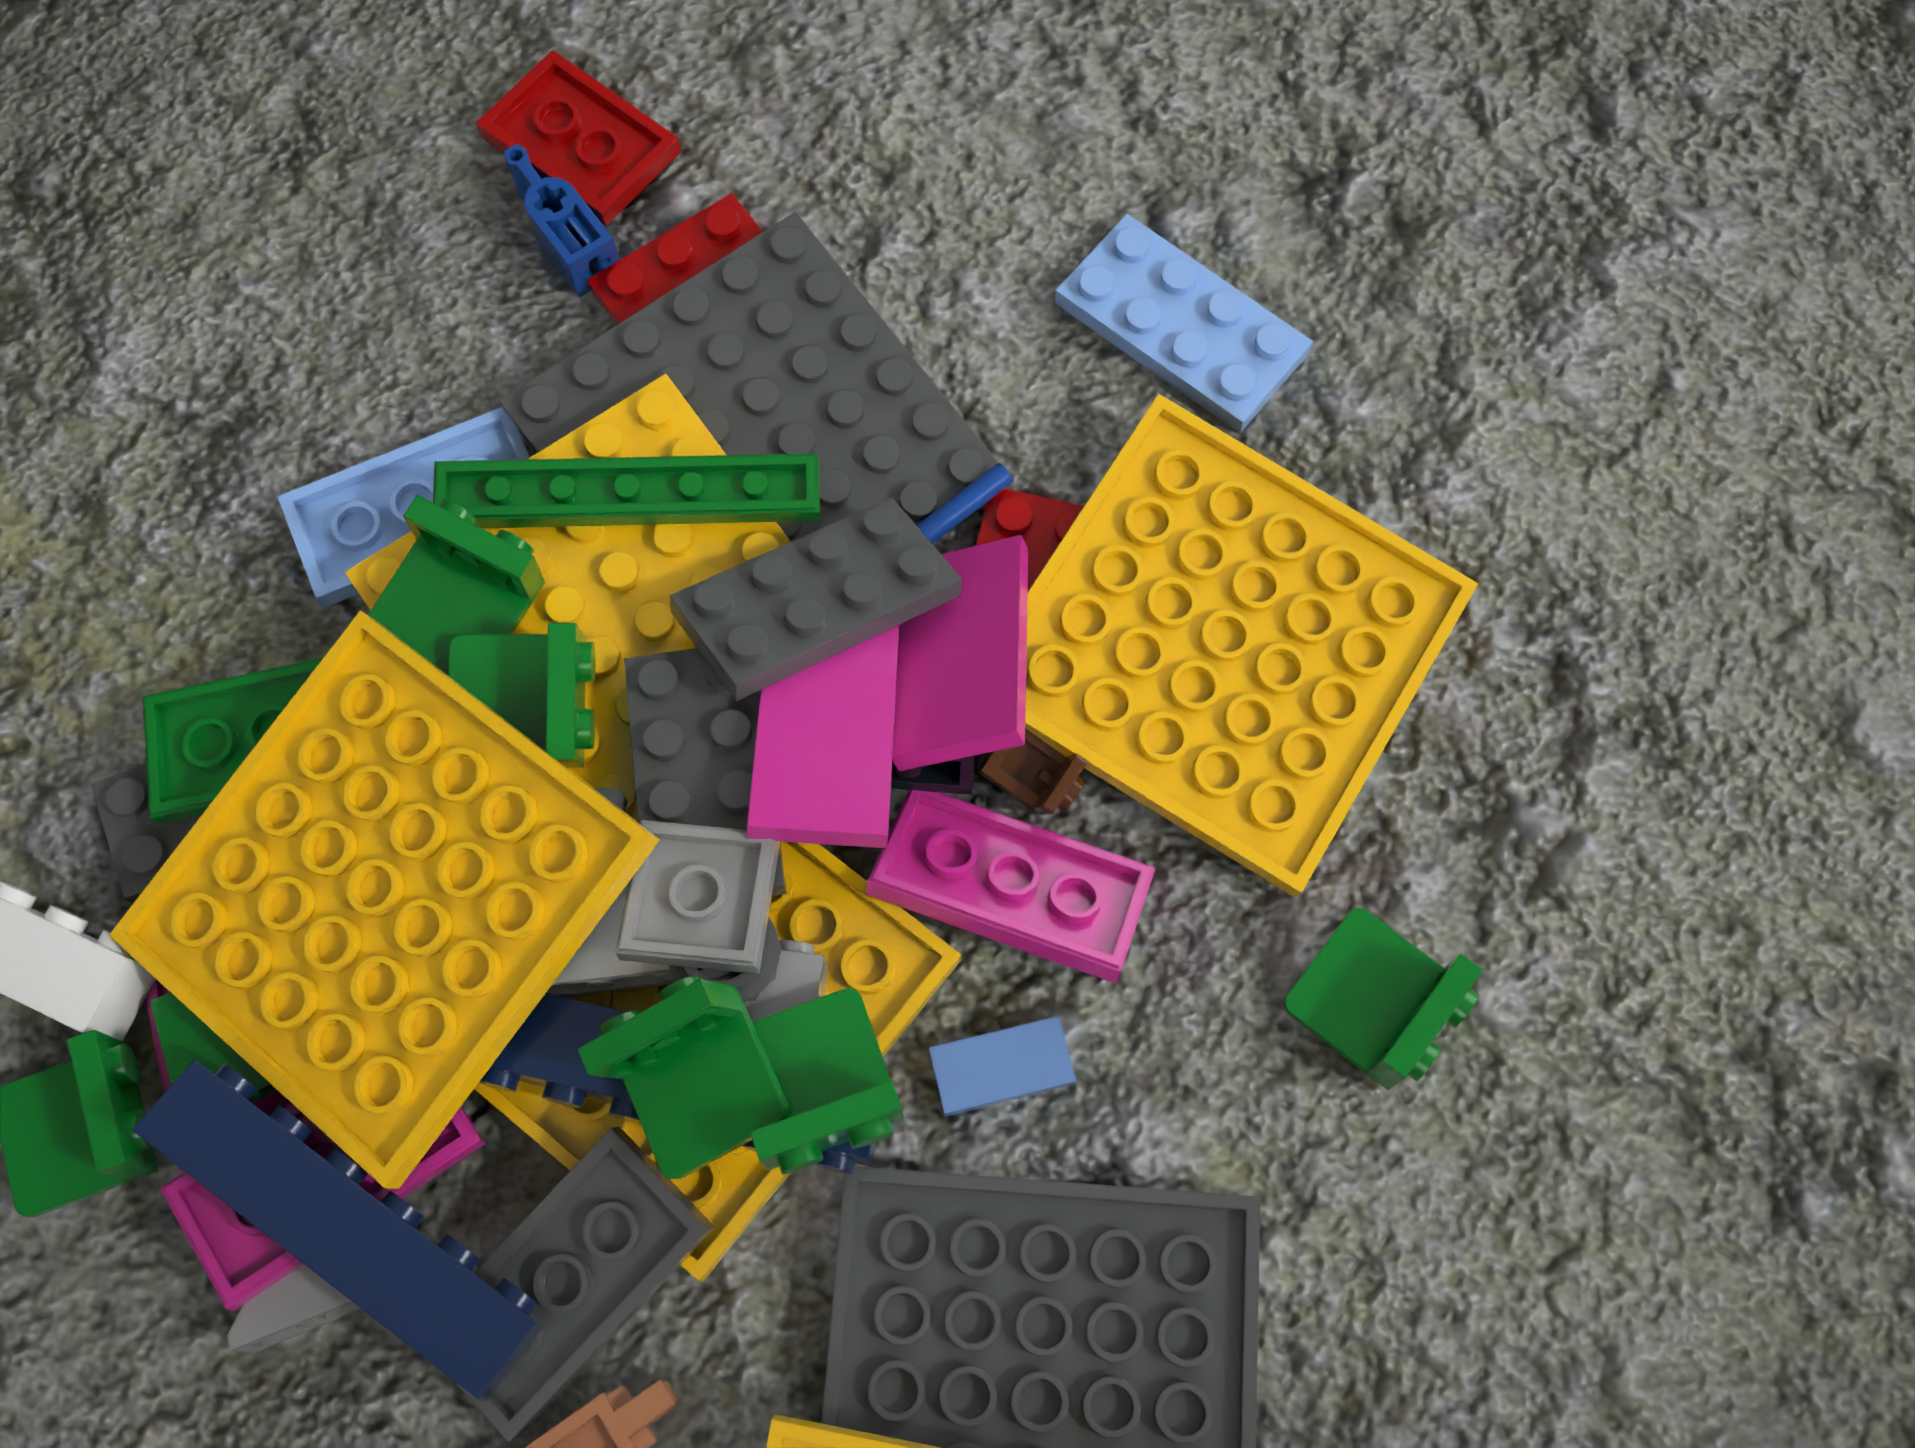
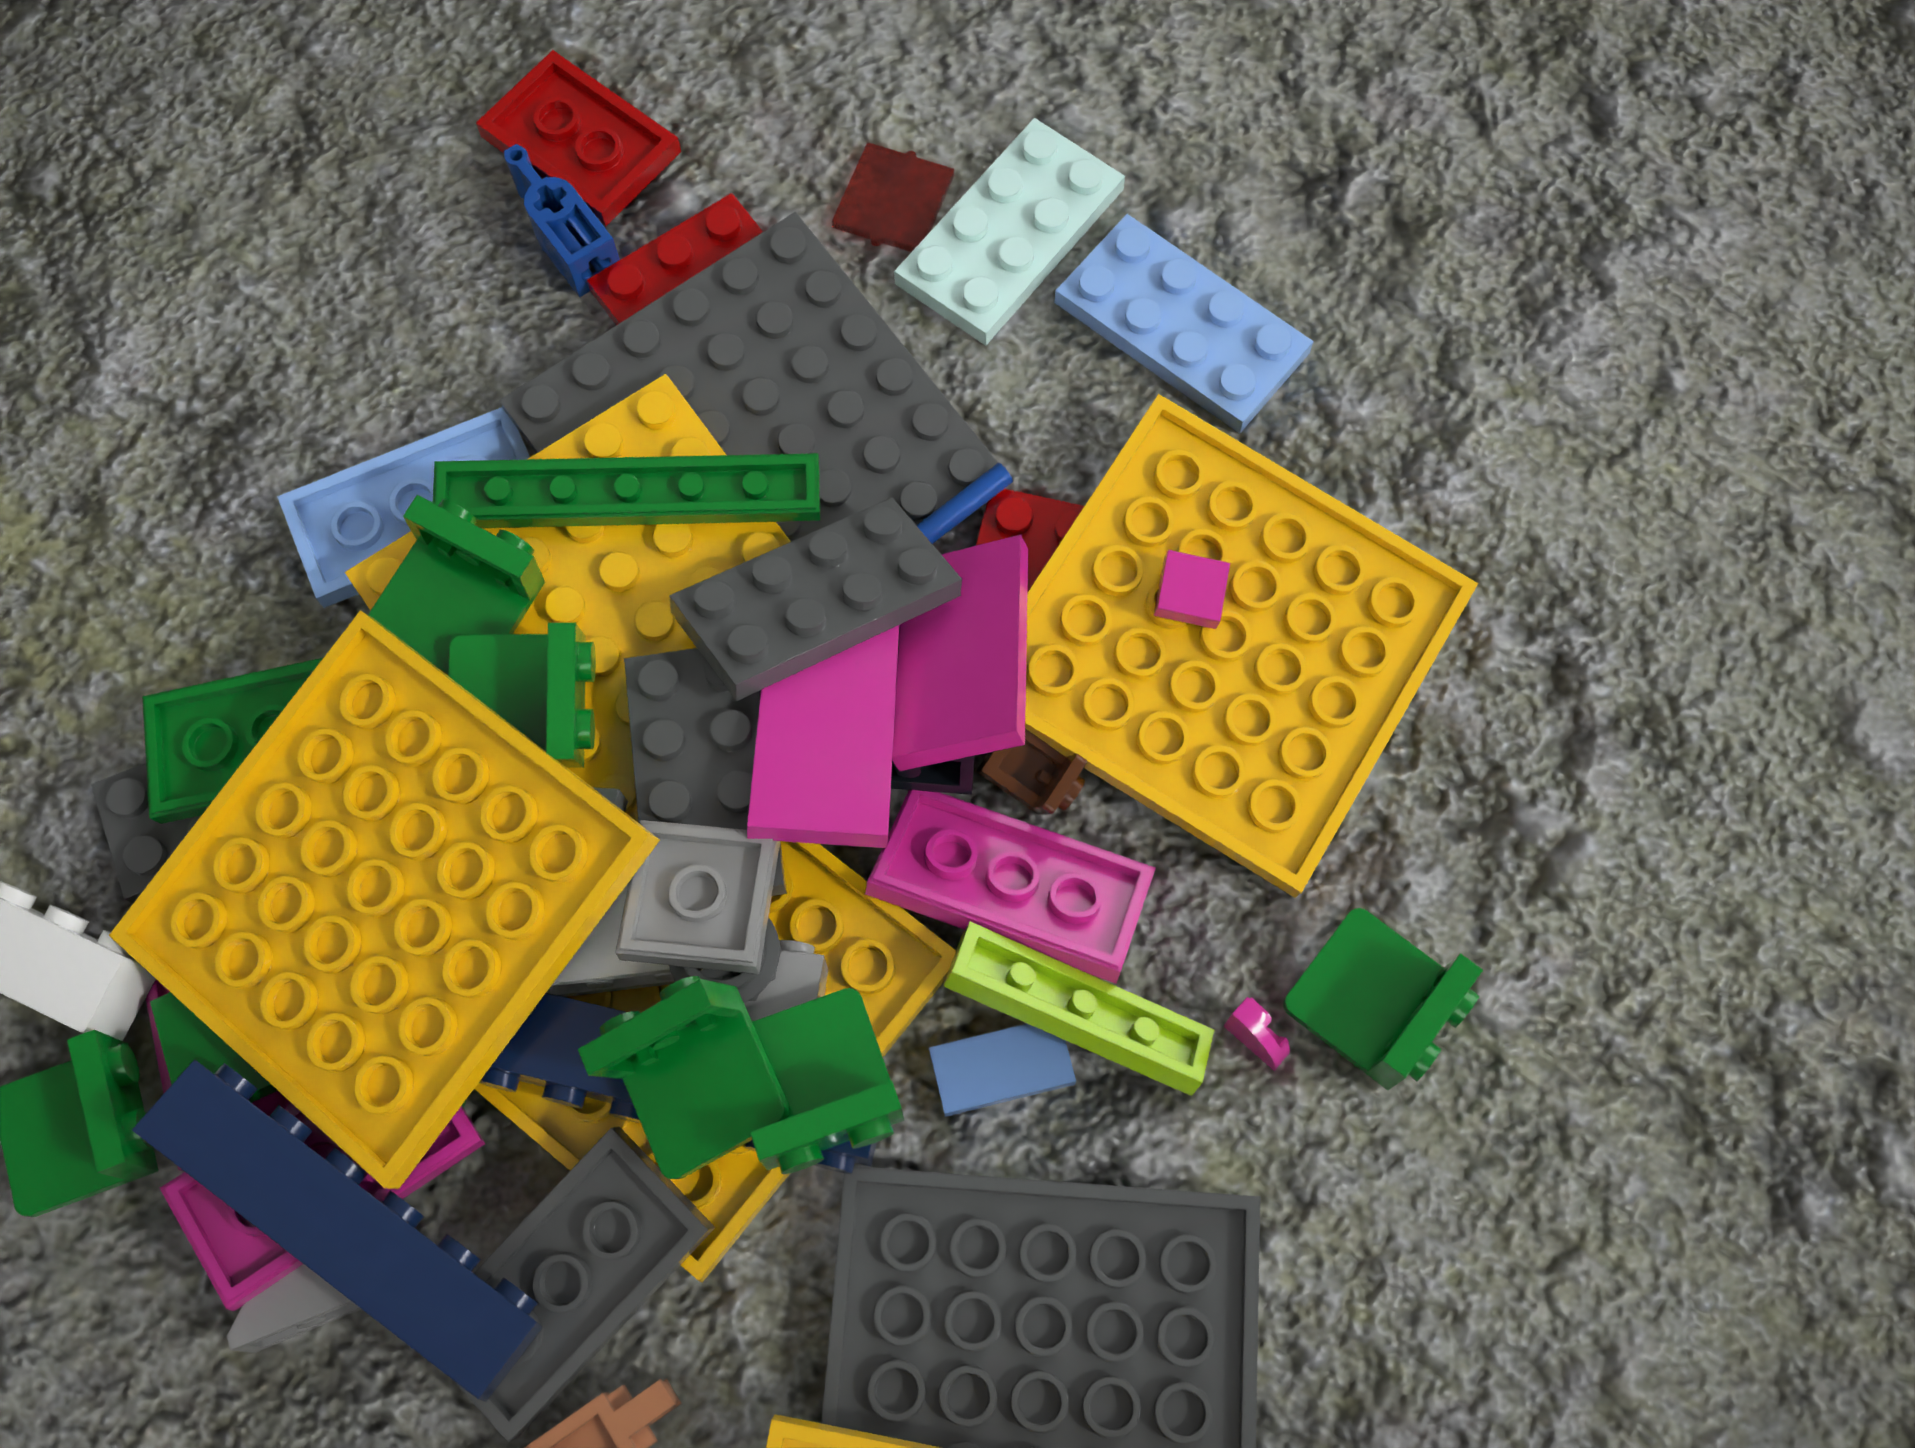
(893, 197): none -> clear red piece
(1009, 231): none -> light aqua plate
(1080, 1008): none -> lime plate
(1192, 589): none -> dark pink tile
(1250, 1027): none -> dark pink tile

